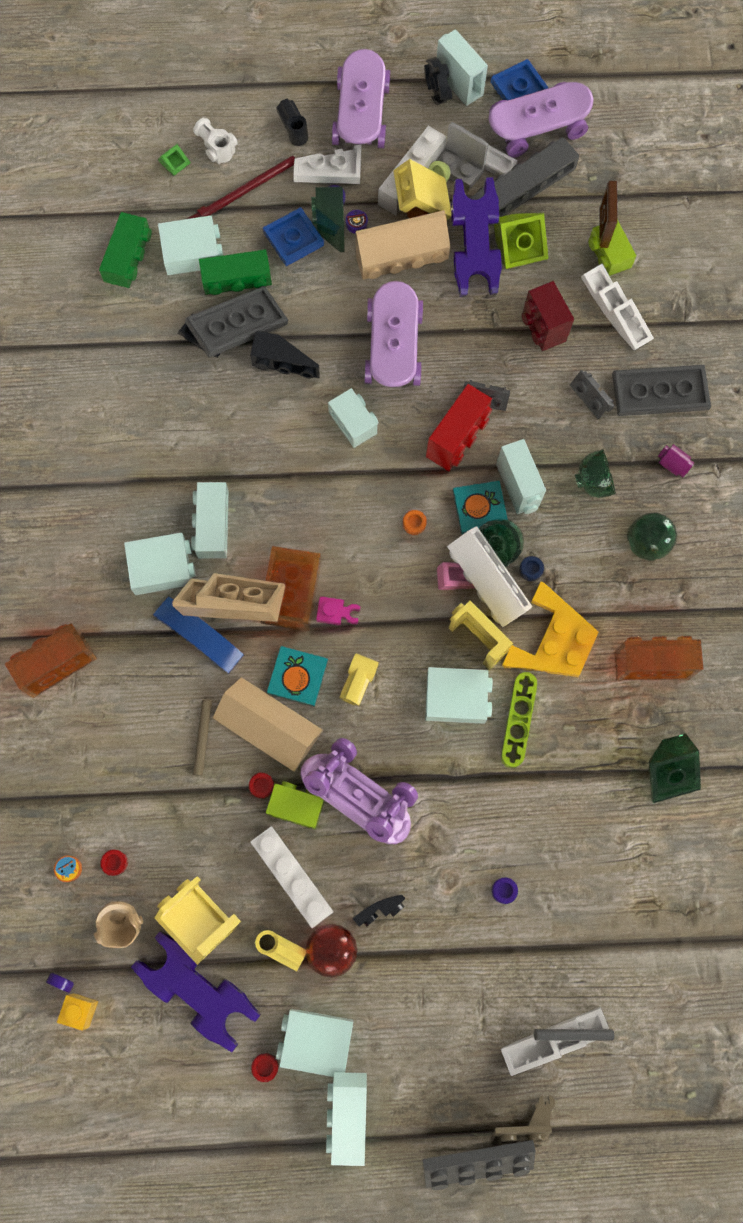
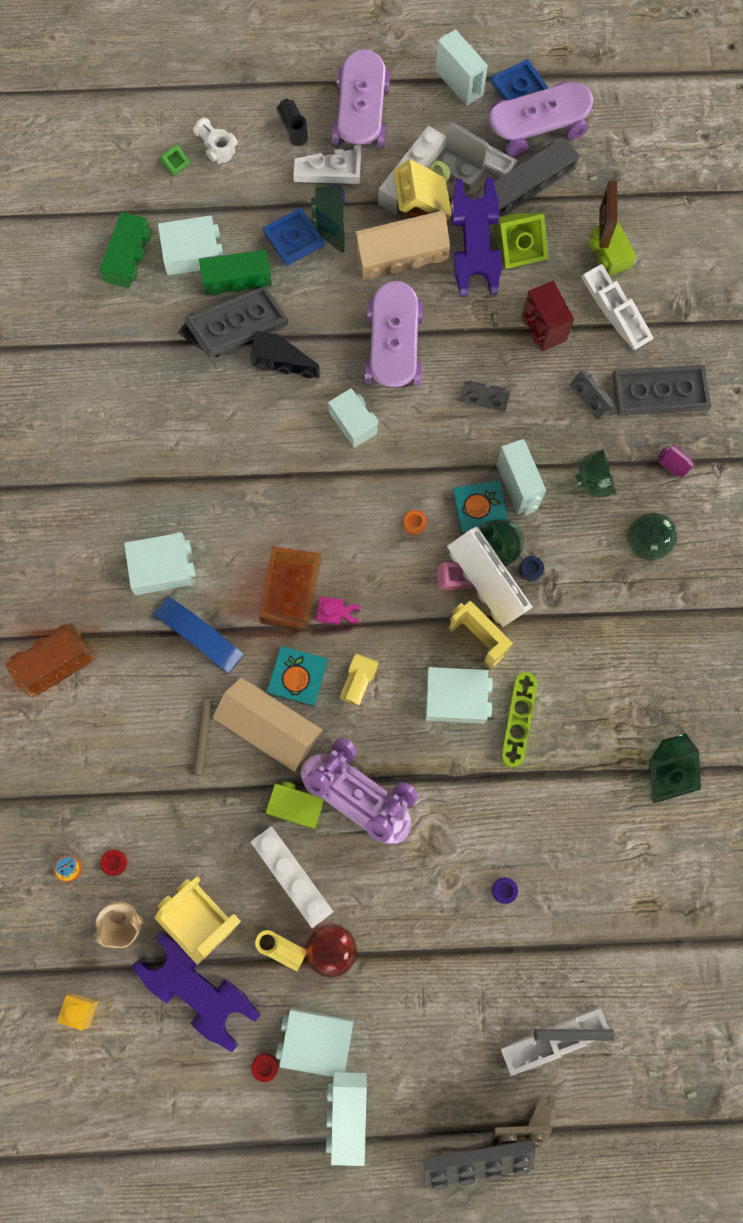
(60, 982): dark purple tile -> none
(210, 520): light aqua brick -> none
(231, 598): tan slope -> none
(244, 189): dark red bar -> none
(261, 785): red tile -> none
(356, 221): tile -> none
(387, 906): black slope -> none
(436, 79): black plate -> none
(459, 428): red brick -> none
(564, 642): yellow wing -> none
(658, 658): clear orange brick -> none

